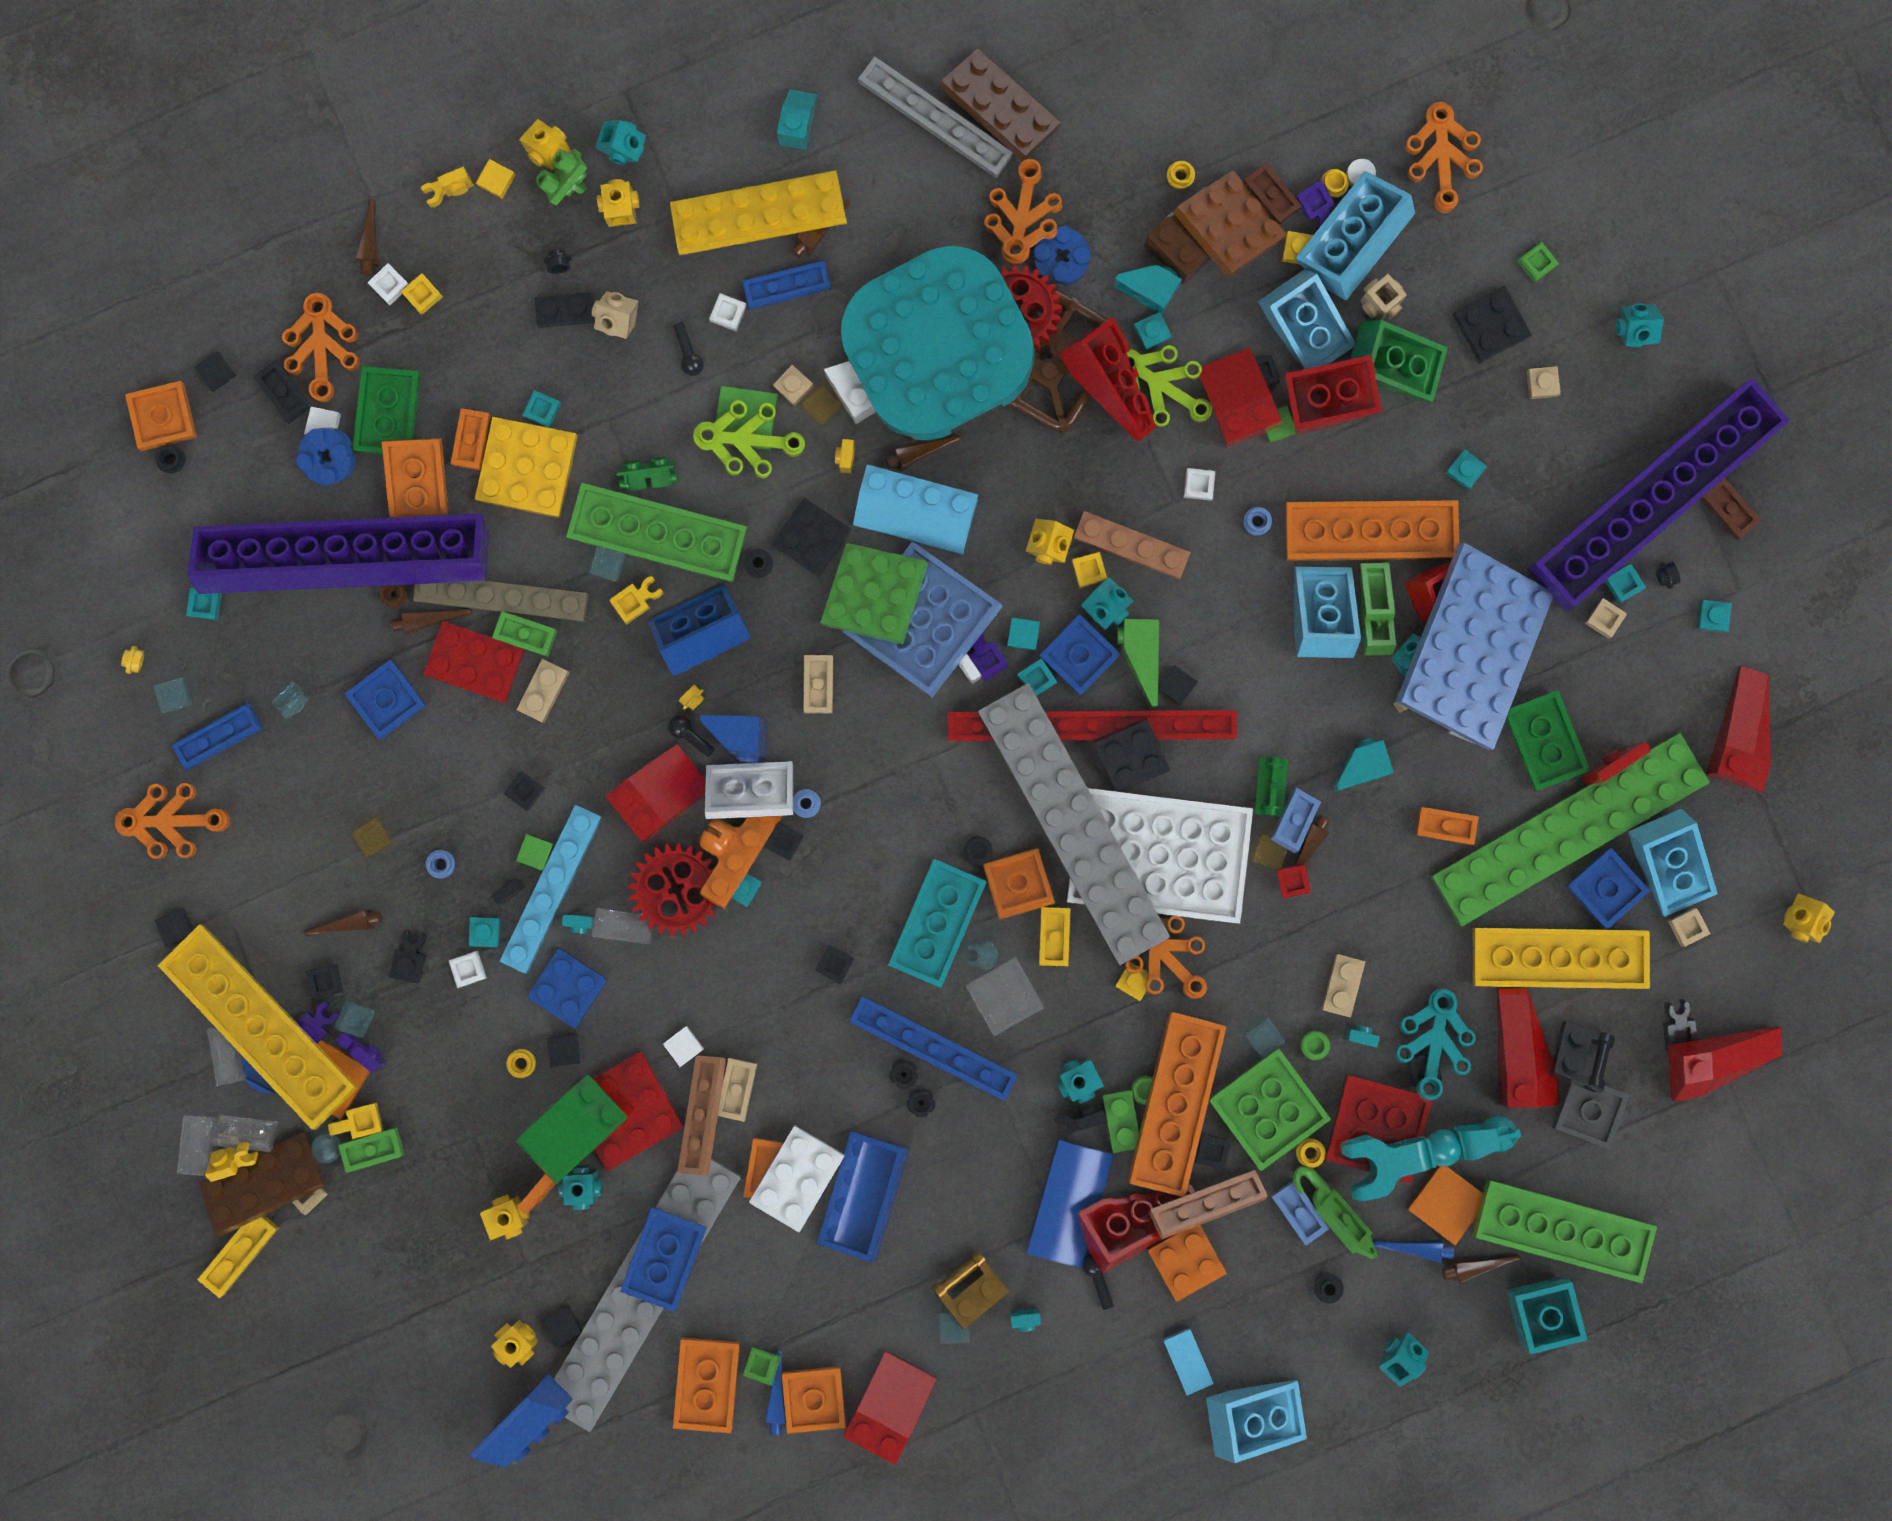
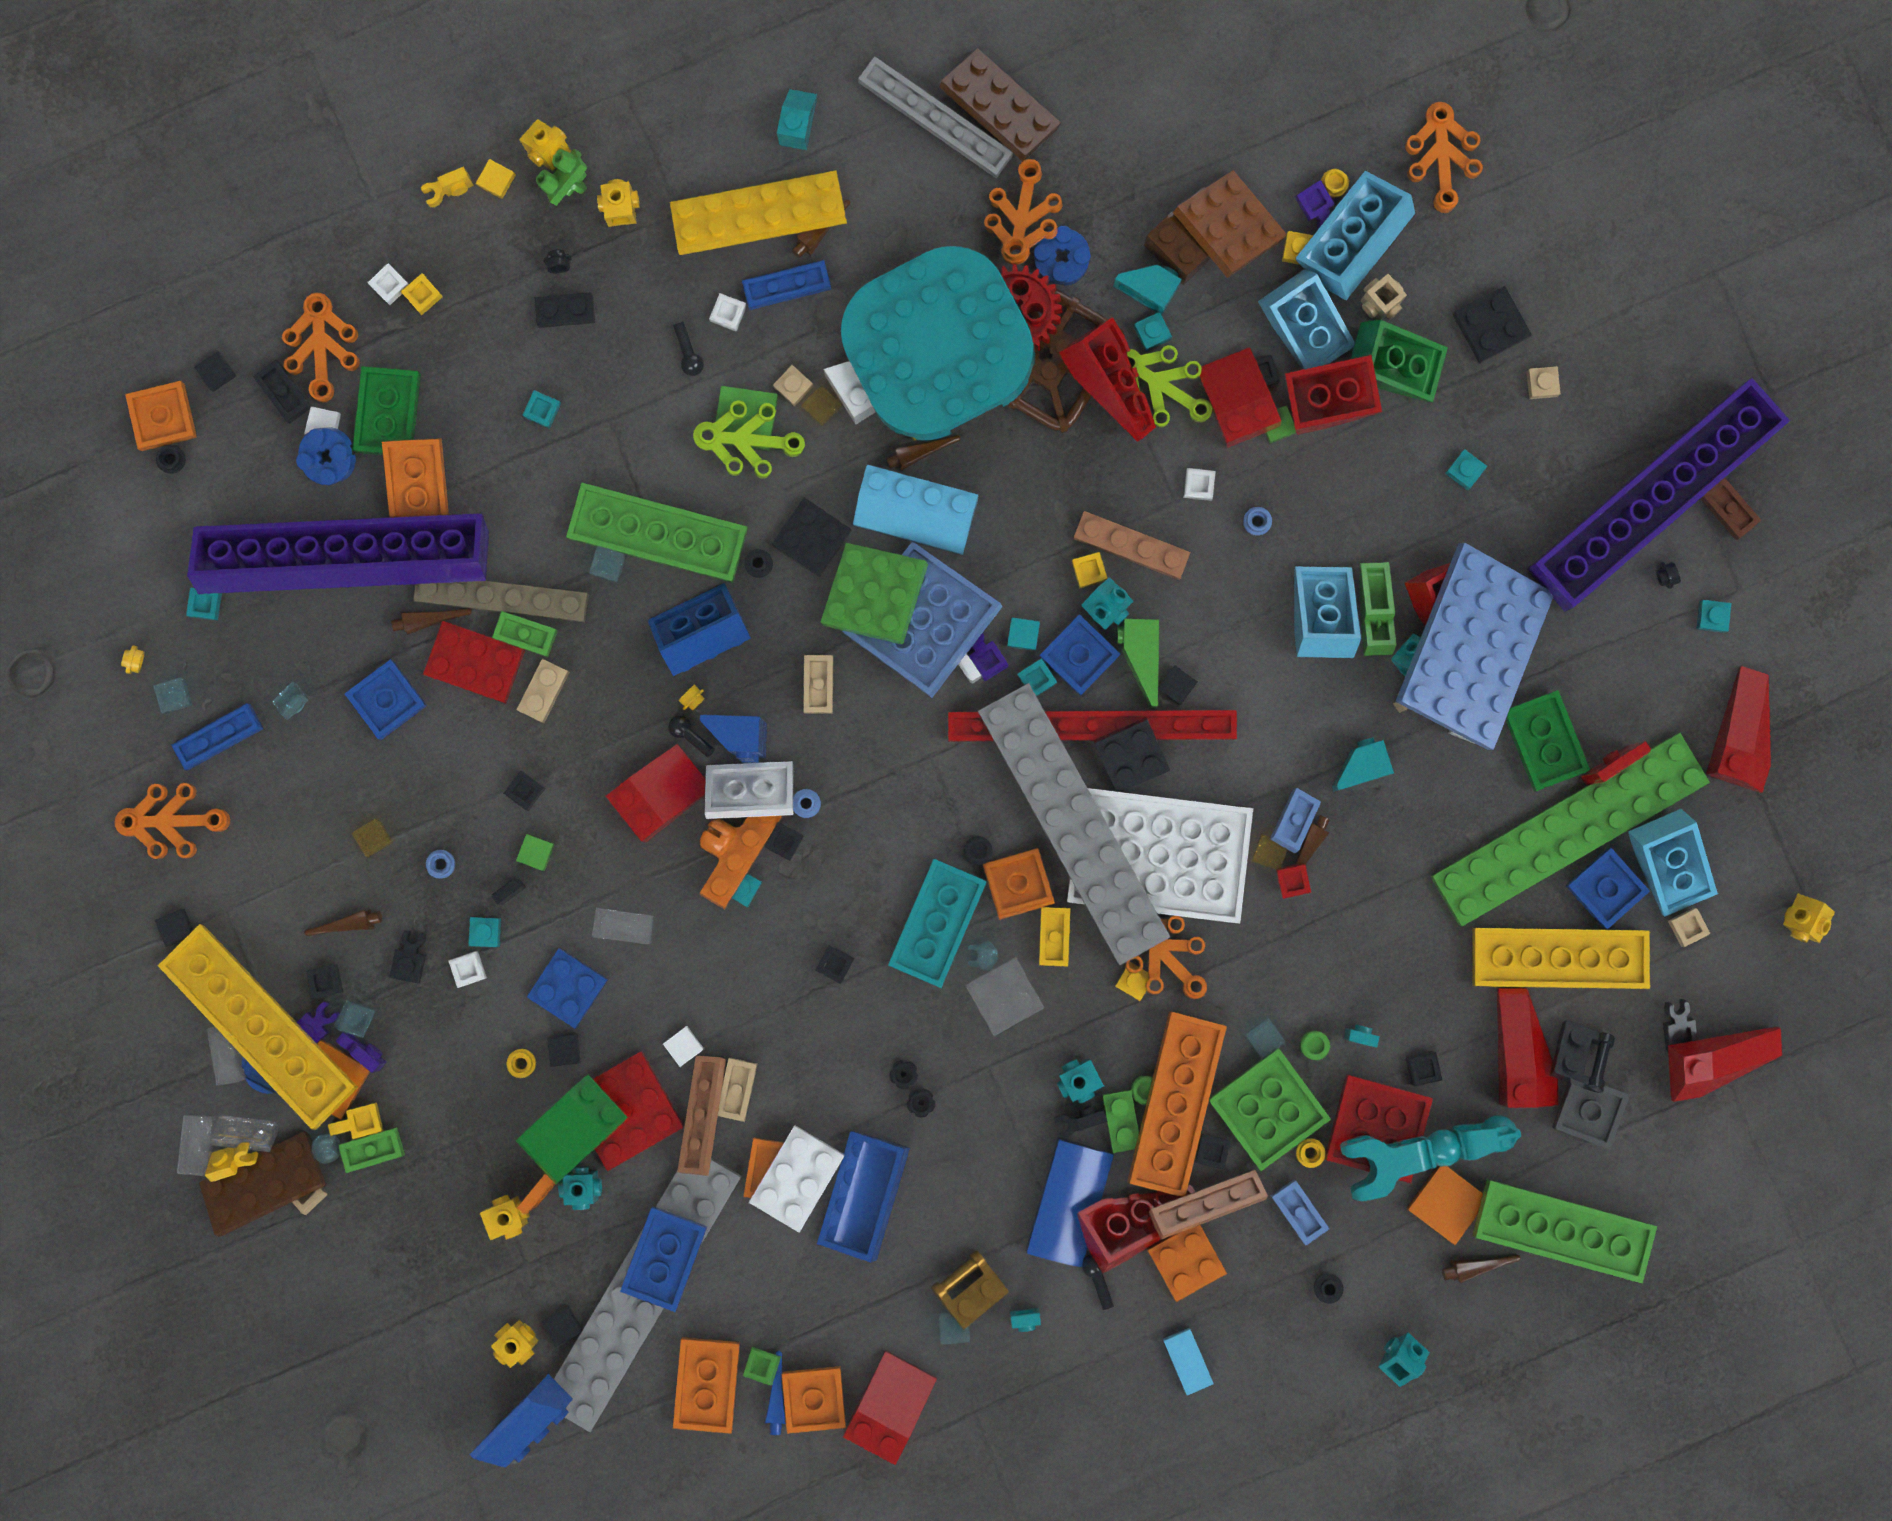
(237, 1255): yellow plate -> none
(367, 250): reddish brown piece -> none
(393, 602): reddish brown plate -> none
(470, 439): orange plate -> none
(526, 467): yellow plate -> none
(551, 889): medium azure plate -> none
(578, 923): teal plate -> none
(615, 314): tan brick -> none
(620, 141): teal brick -> none
(632, 602): yellow plate -> none
(636, 474): green hinge -> none
(650, 901): red gear -> none
(845, 456): yellow plate -> none
(933, 1048): blue plate -> none
(1049, 541): yellow brick -> none
(1184, 167): yellow plate -> none
(1255, 1420): medium azure slope -> none
(1271, 786): green hinge -> none
(1272, 193): copper plate -> none
(1337, 1214): bright green plate -> none
(1343, 985): tan plate -> none
(1357, 168): white tile -> none
(1371, 530): orange plate -> none
(1429, 1250): blue piece -> none
(1437, 1039): teal plant -> none
(1446, 826): orange plate -> none
(1538, 262): bright green tile -> none
(1546, 1315): teal brick -> none
(1605, 618): tan plate -> none
(1625, 583): teal plate -> none
(1639, 325): teal brick -> none

